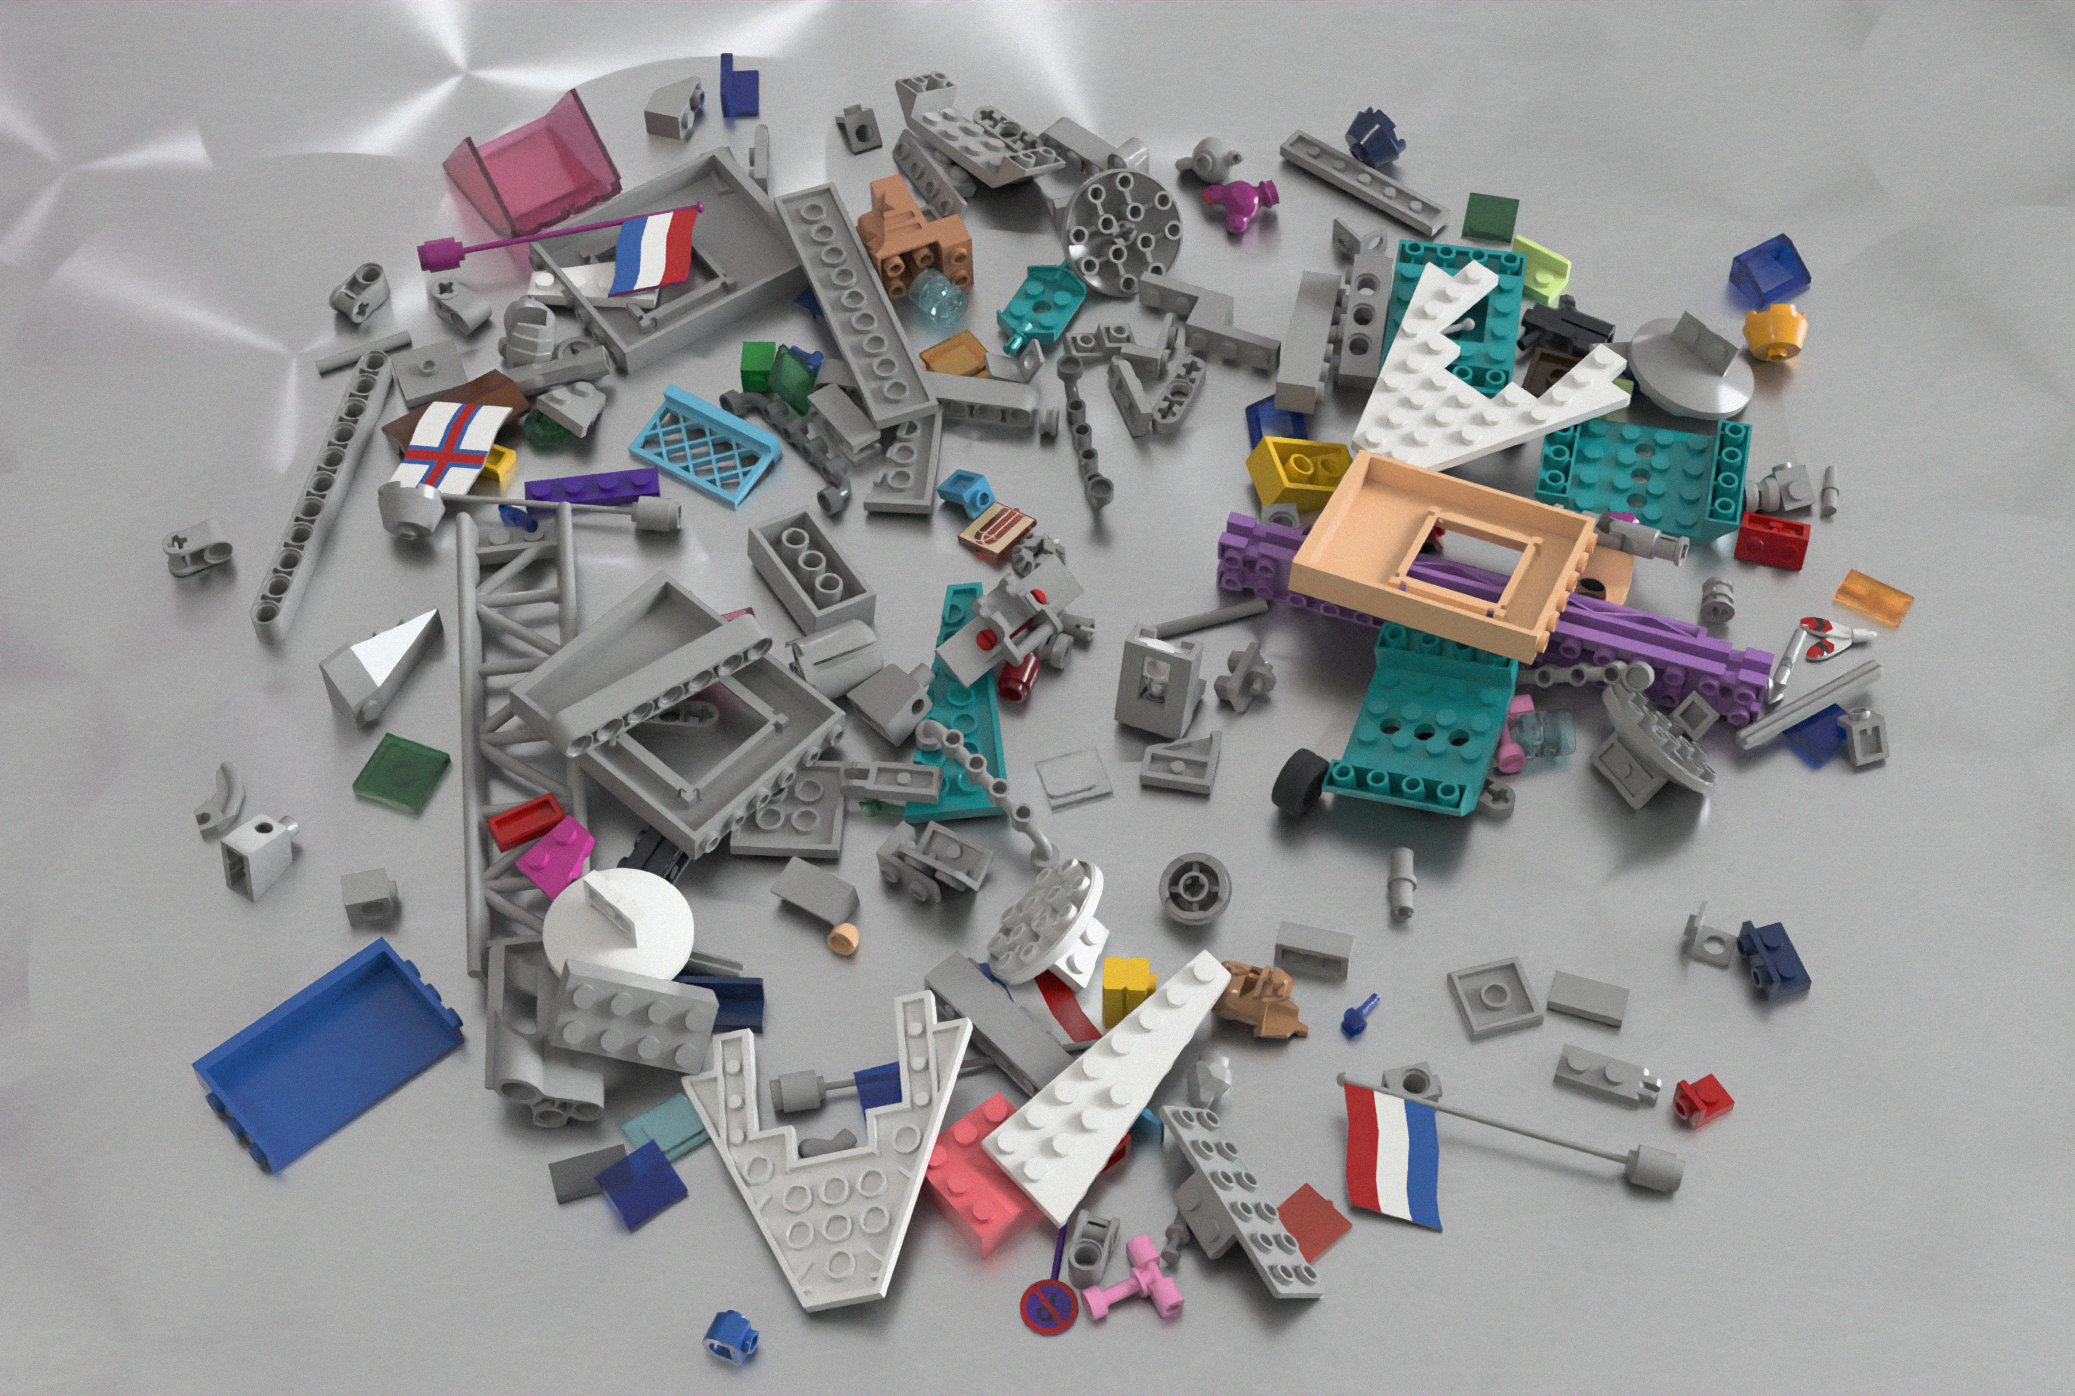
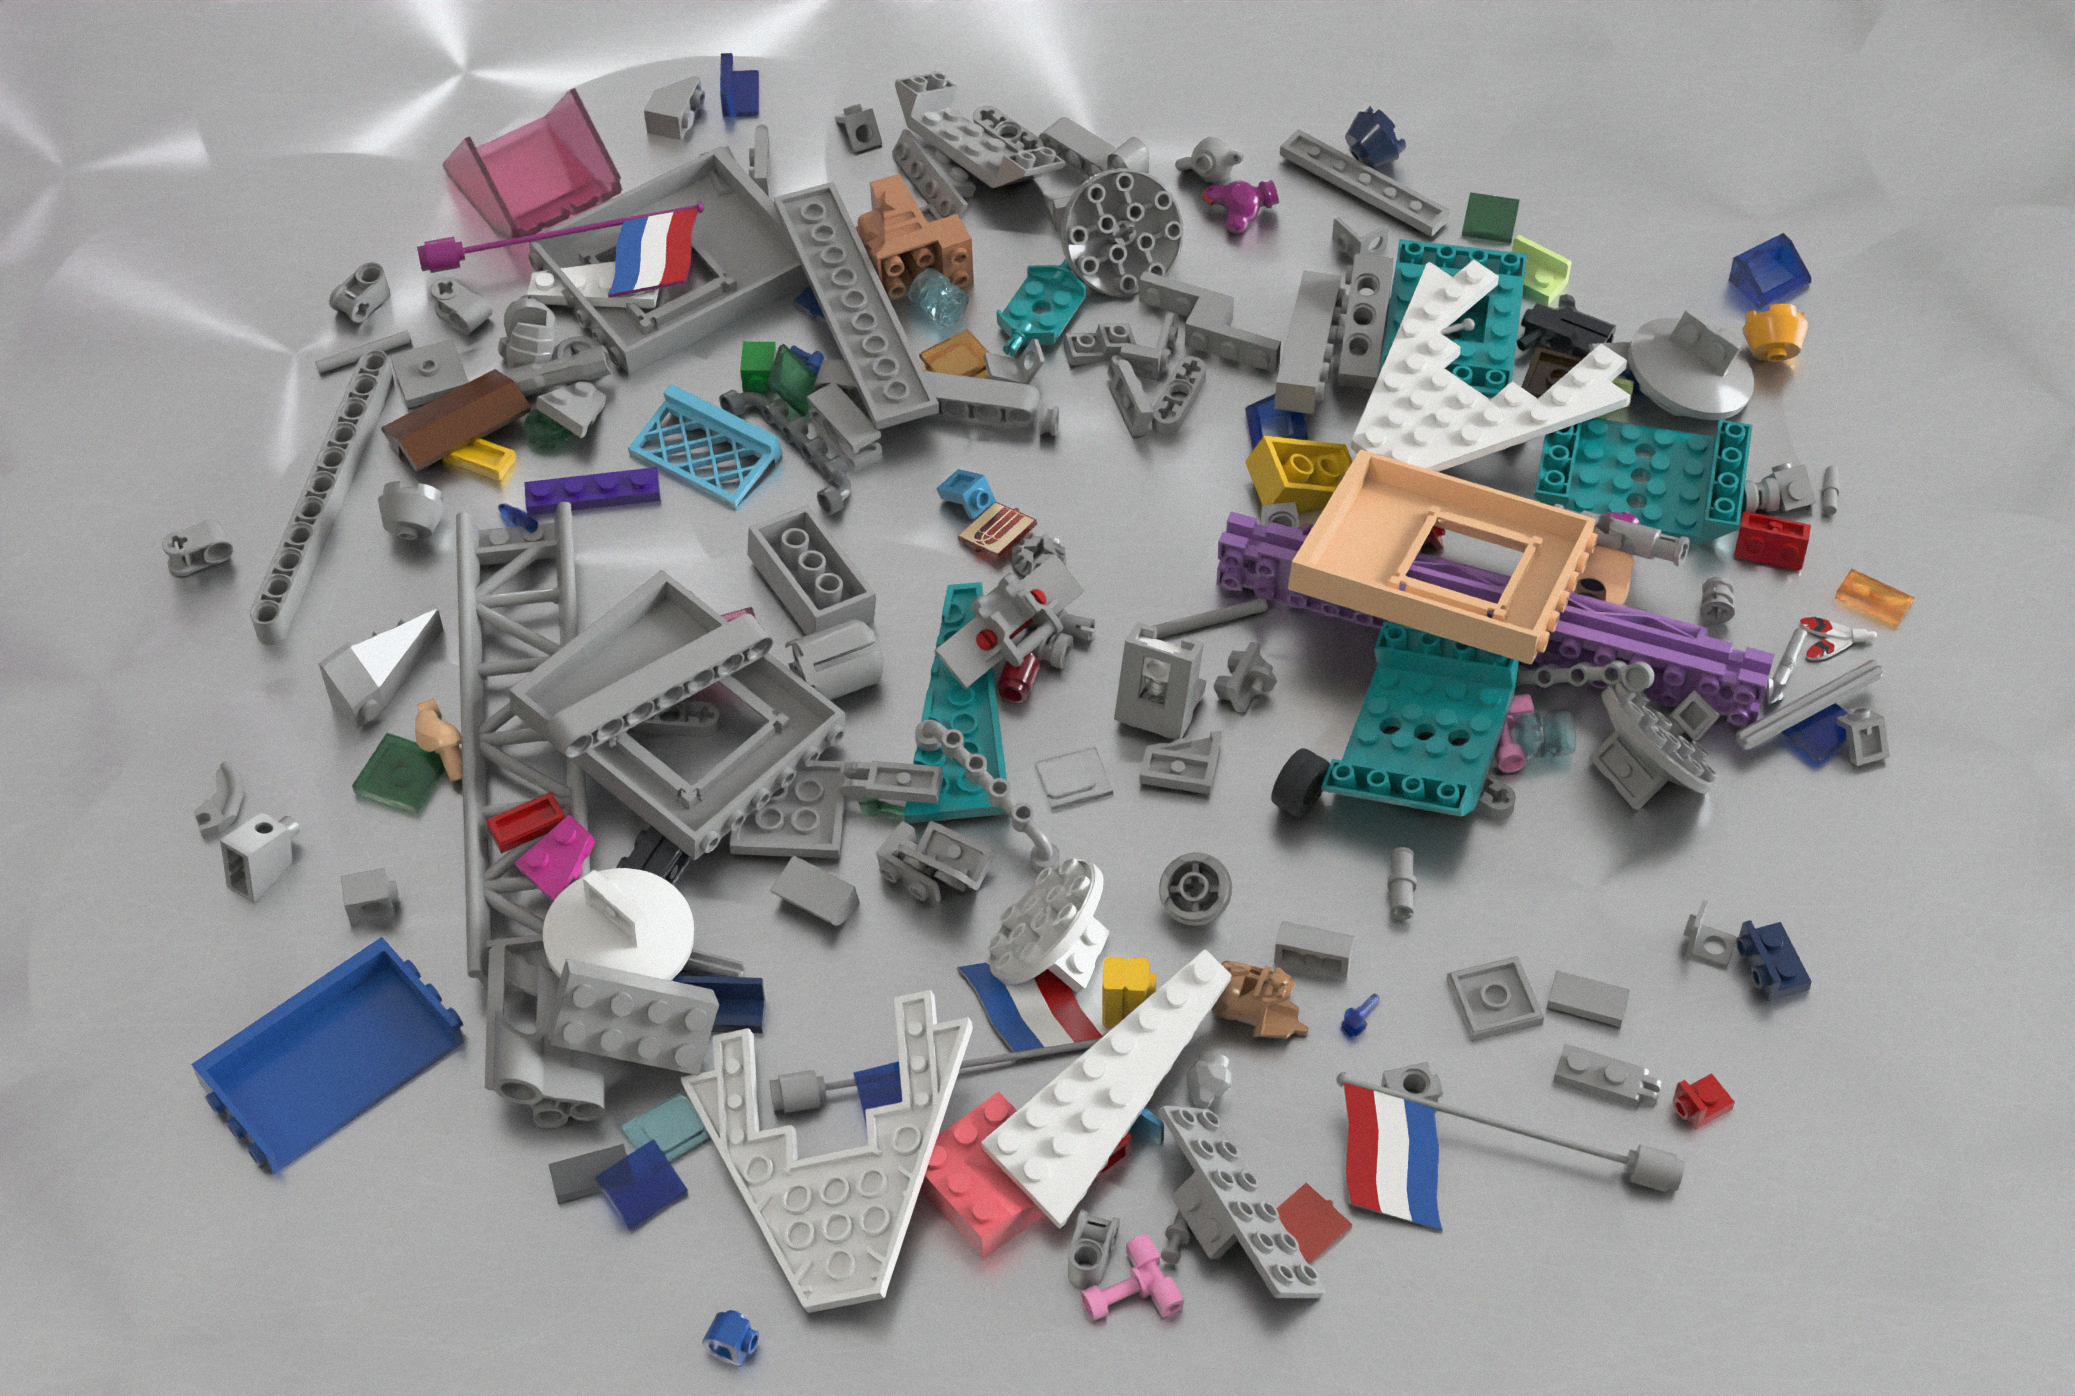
(439, 737): none -> light nougat arm
(453, 448): flag -> none
(813, 1147): light grey arm -> none
(843, 939): light nougat hinge -> none
(893, 700): light grey torso -> none
(909, 468): light grey wing -> none
(999, 1025): light grey brick -> none
(1049, 1304): piece -> none
(1096, 487): dark grey bar -> none

